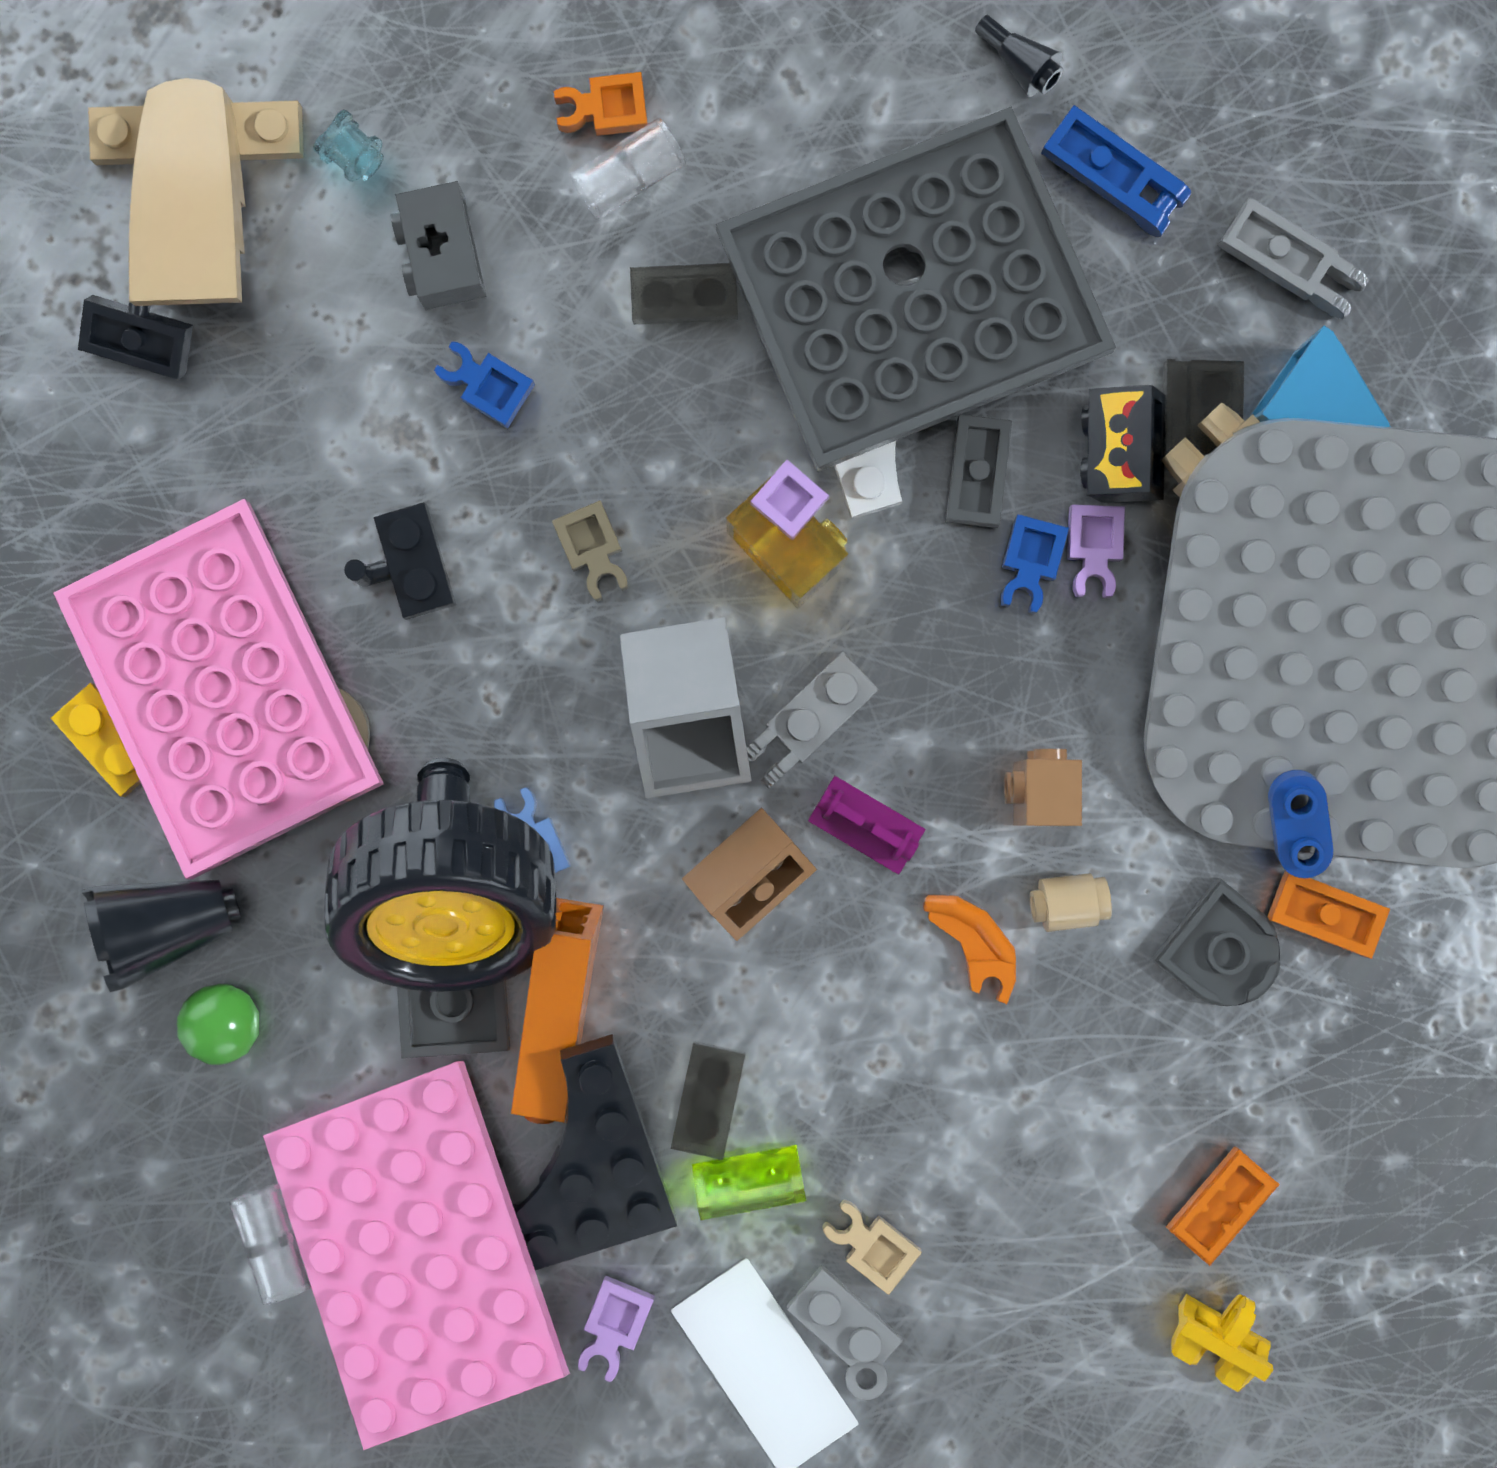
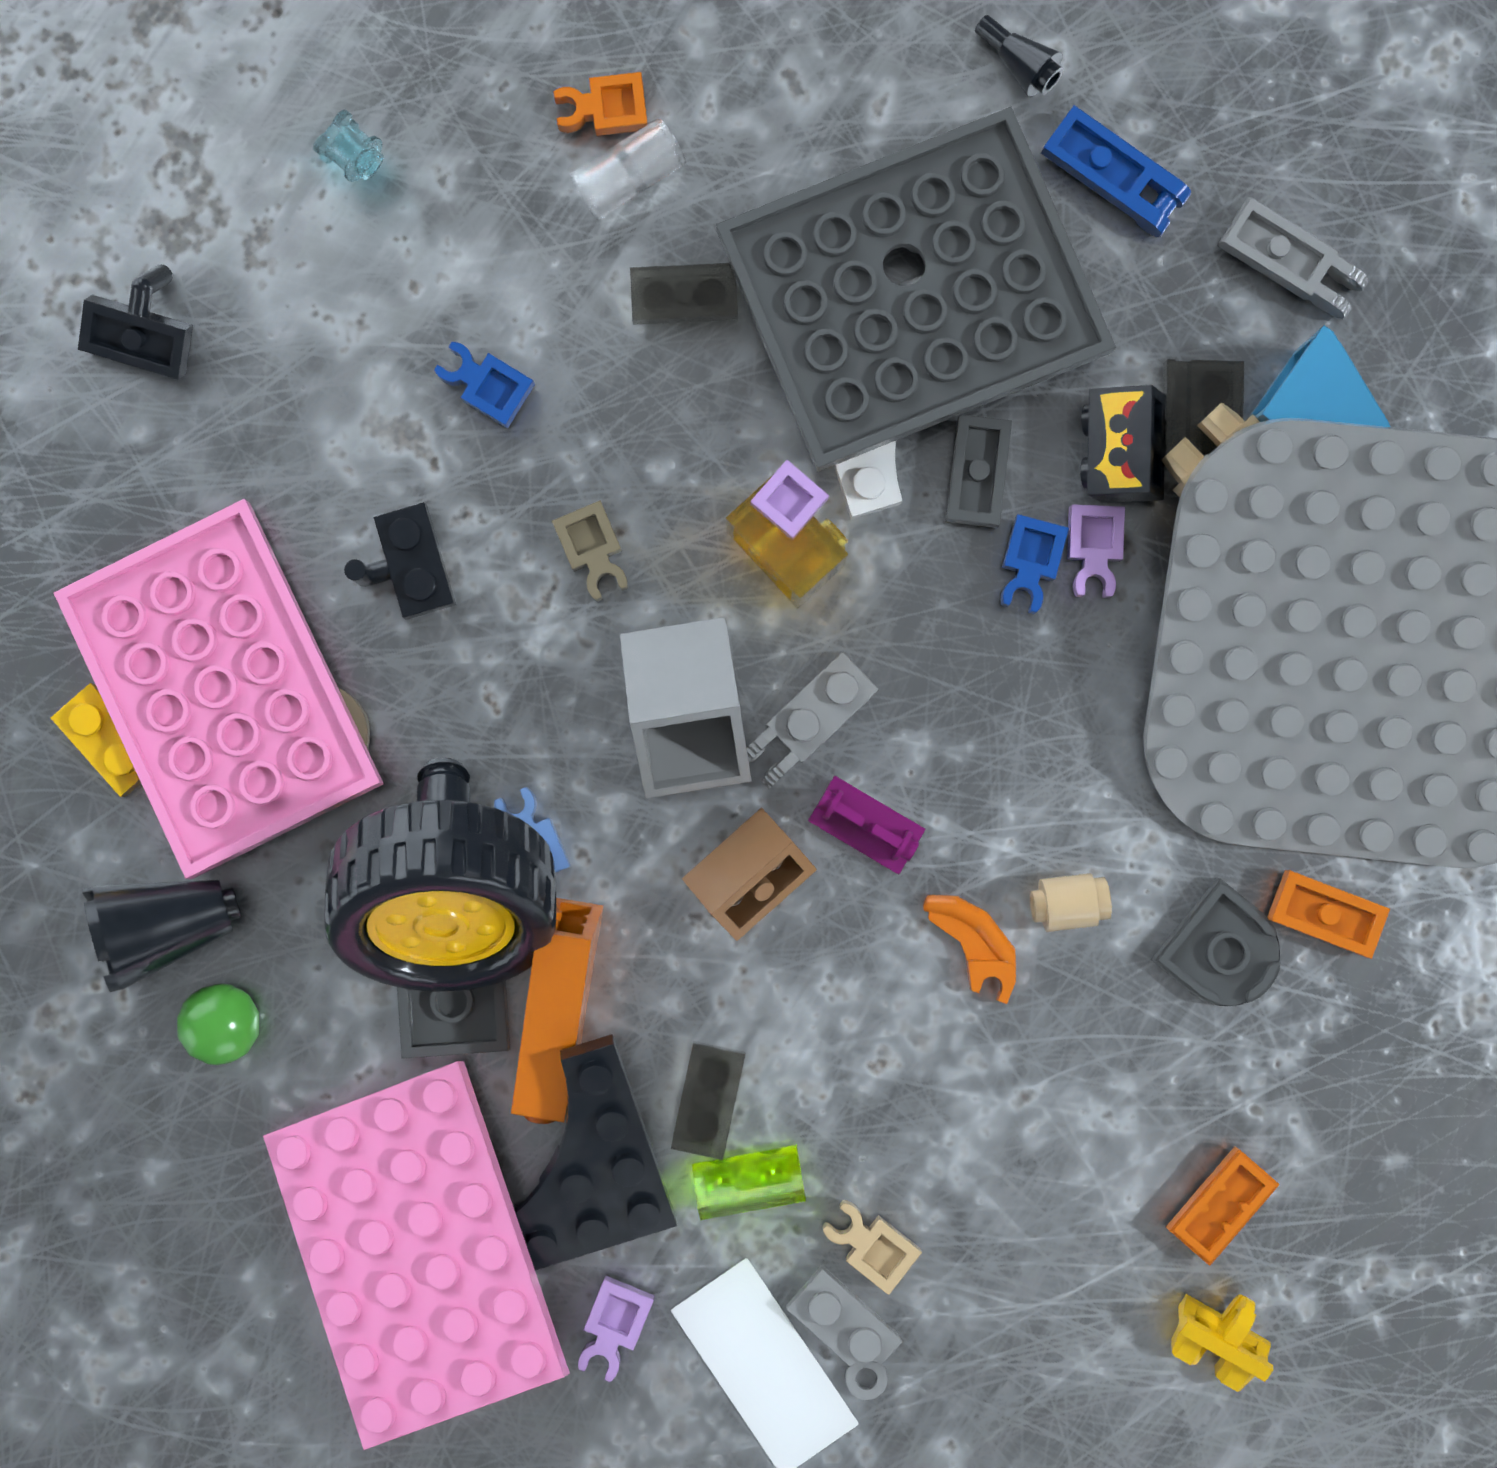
(190, 183): tan slope -> none
(270, 1243): clear pin -> none
(432, 215): dark grey brick -> none
(1045, 789): medium nougat brick -> none
(1302, 826): blue plate -> none

